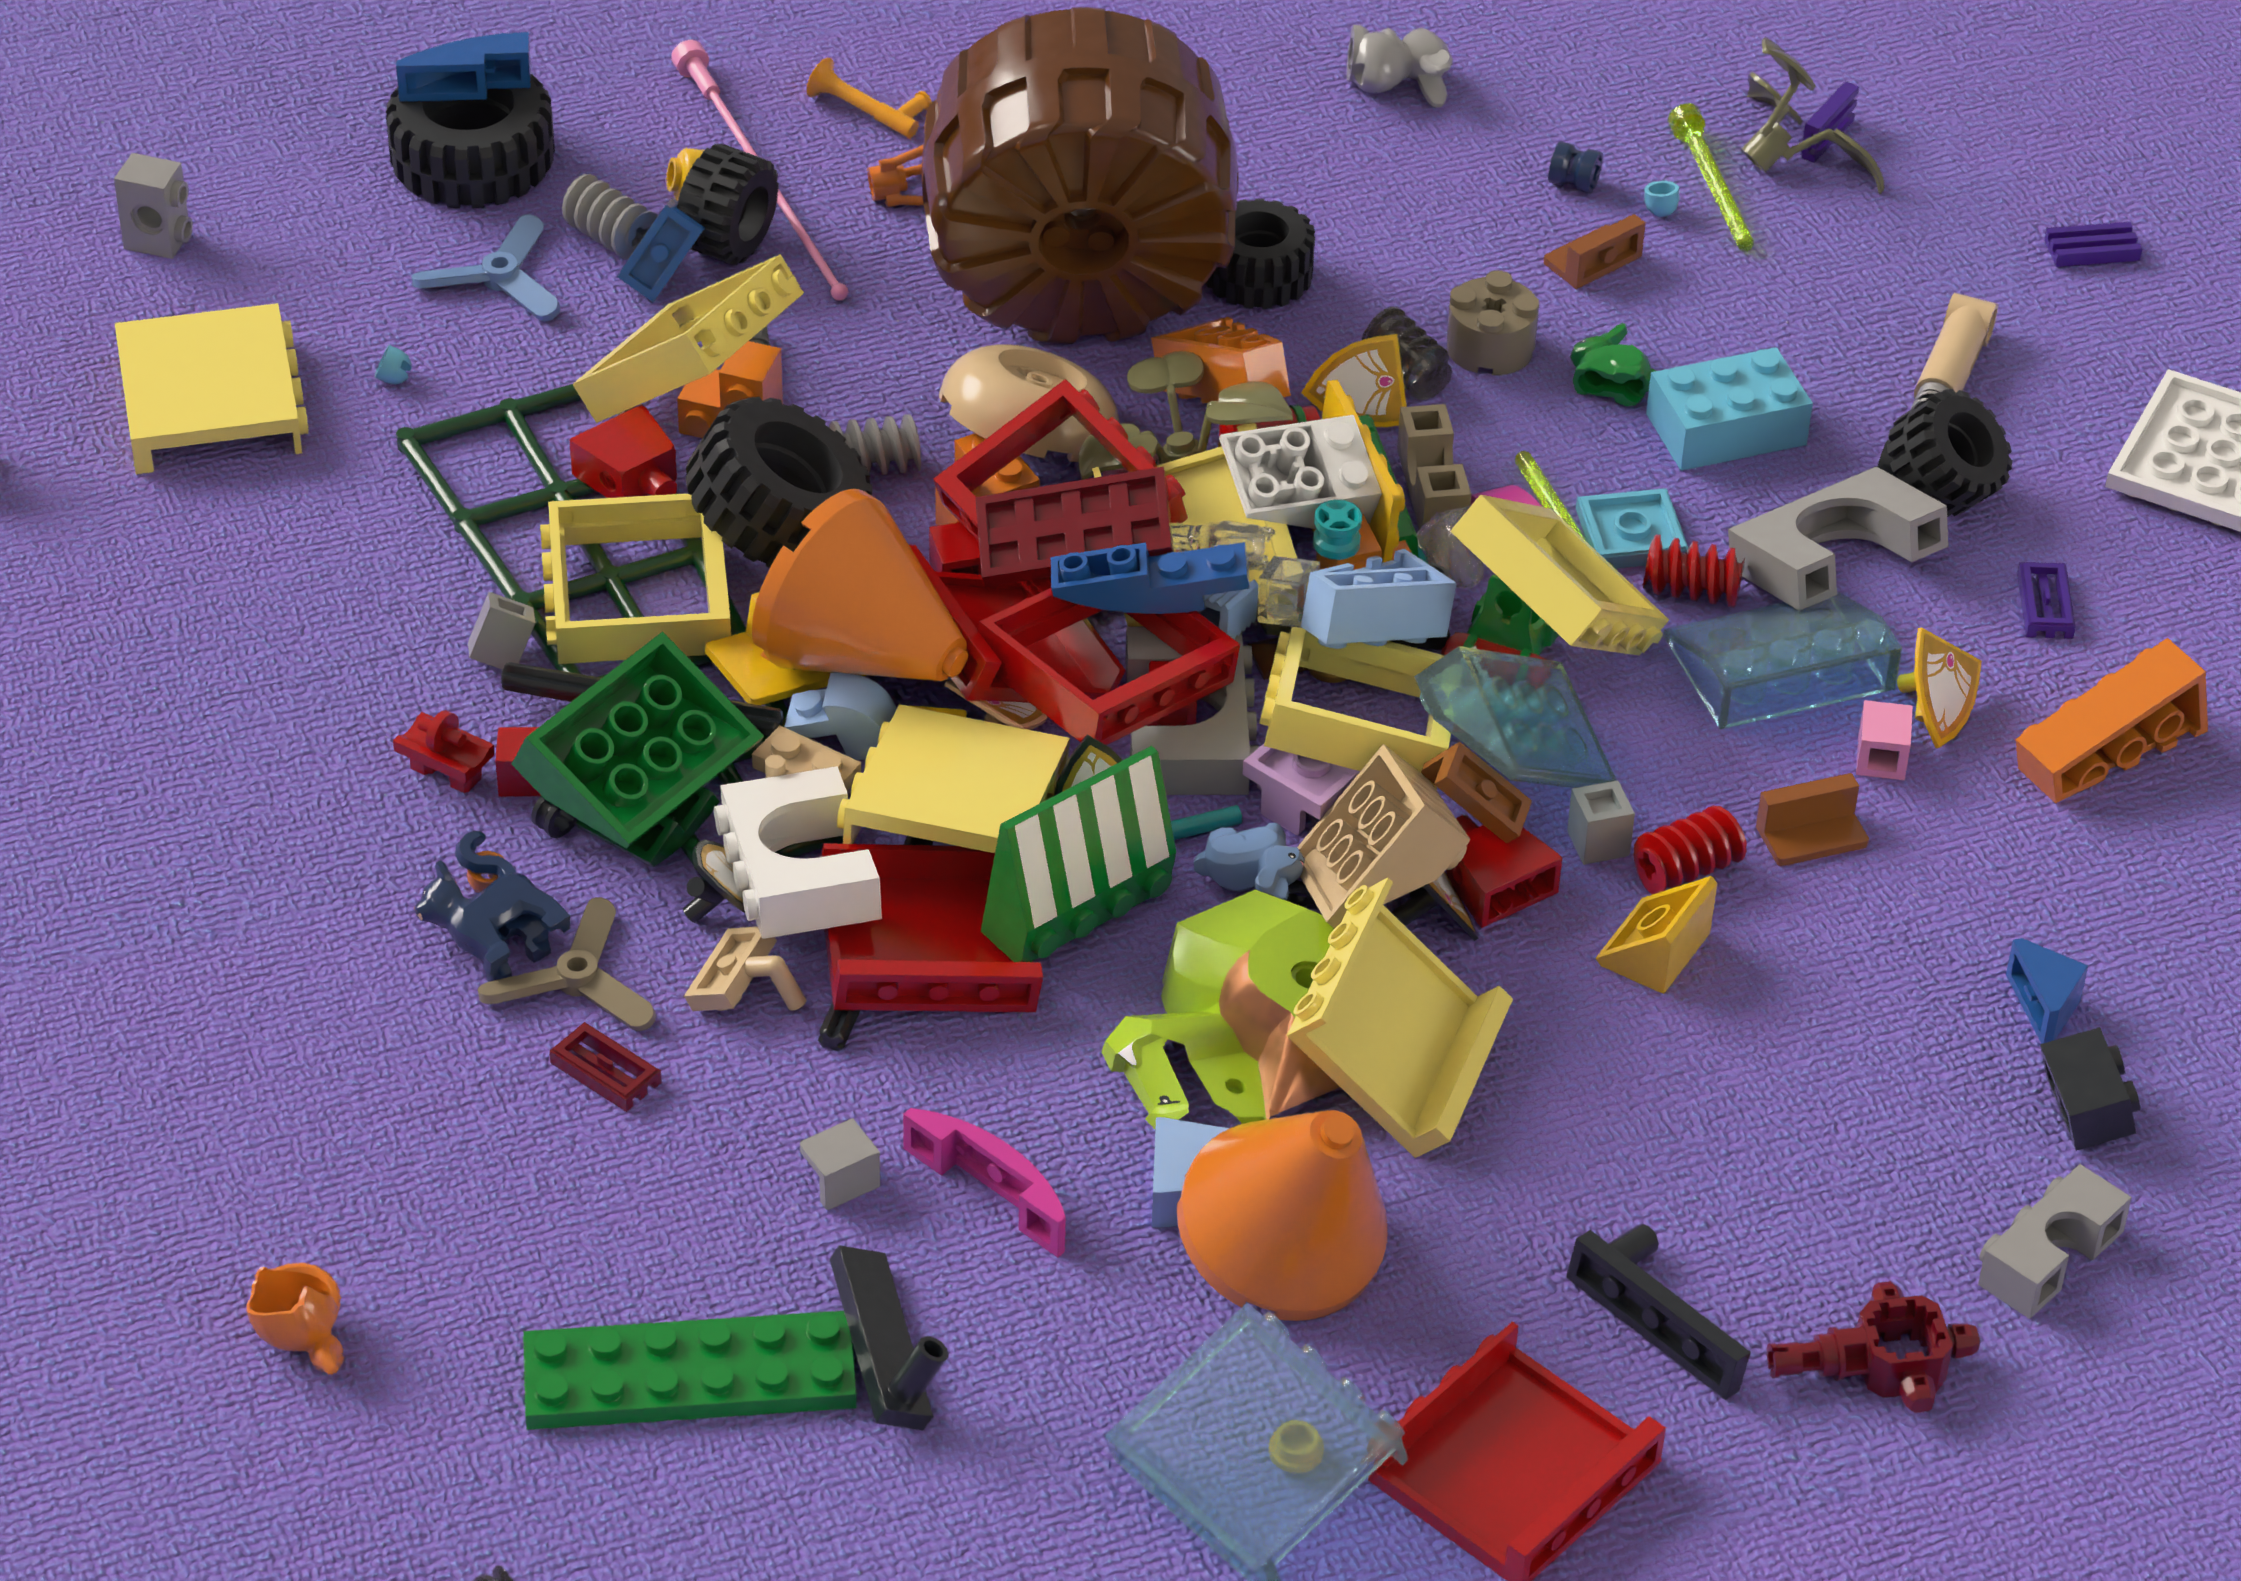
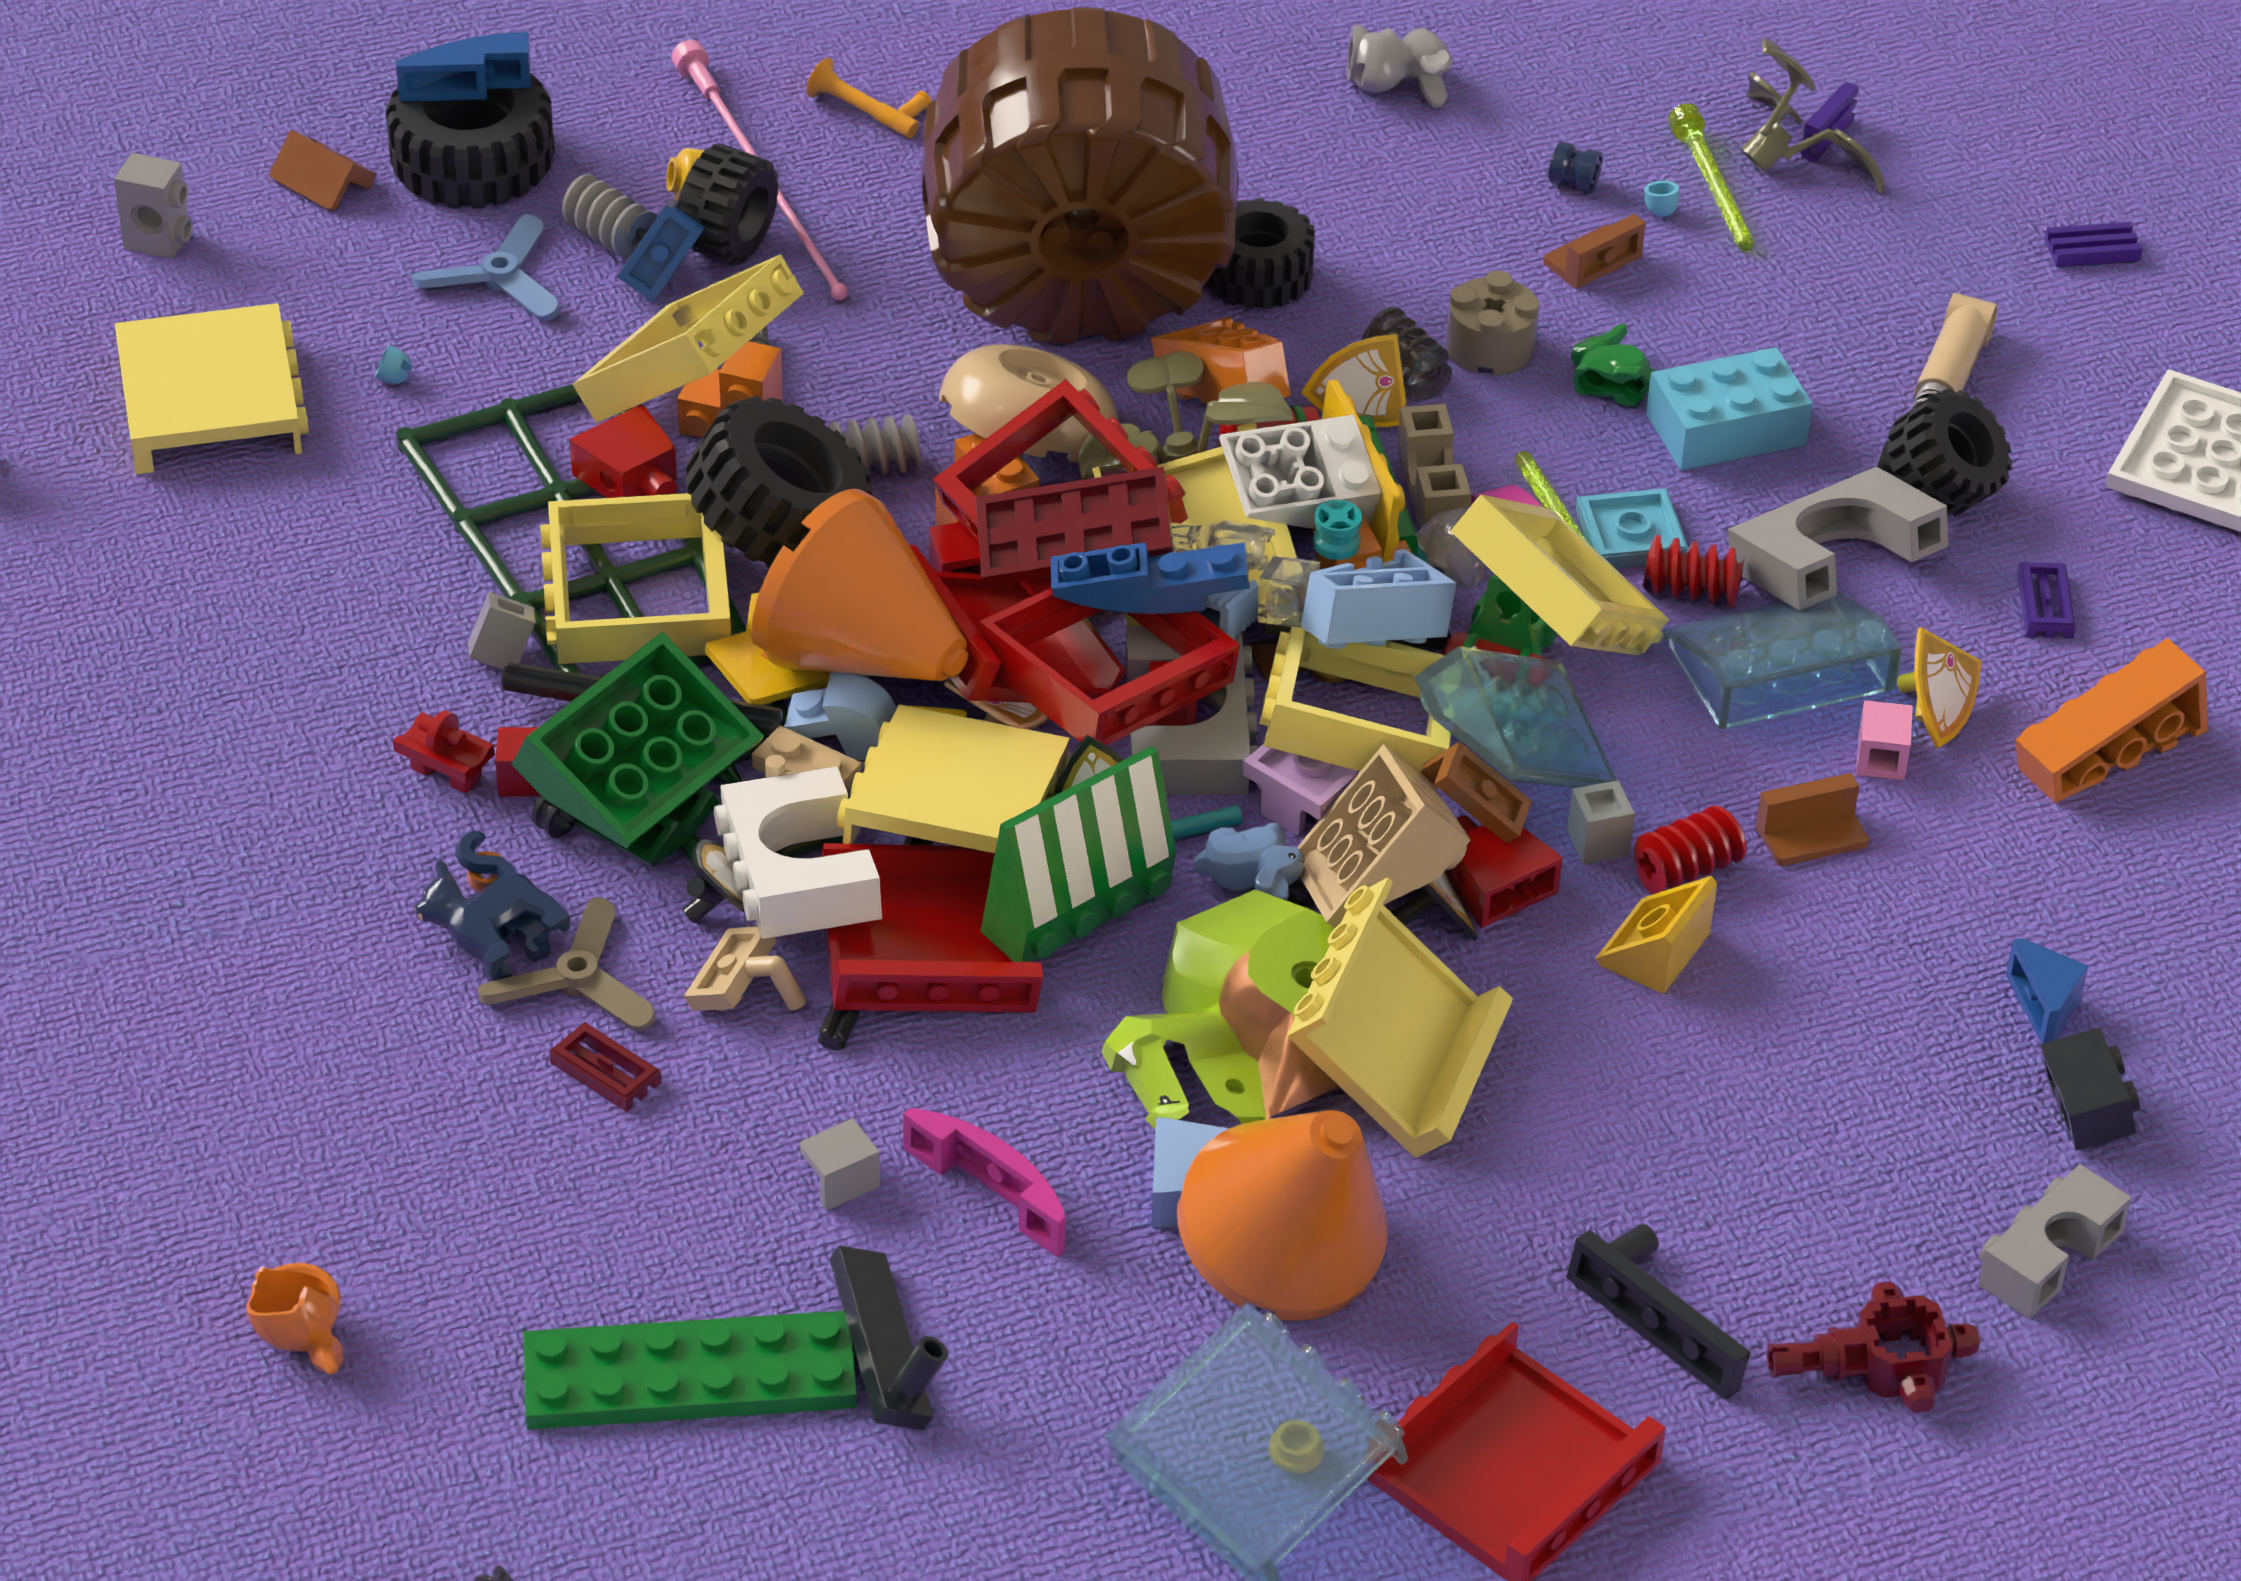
(317, 170): none -> dark orange panel
(890, 179): orange plant -> none

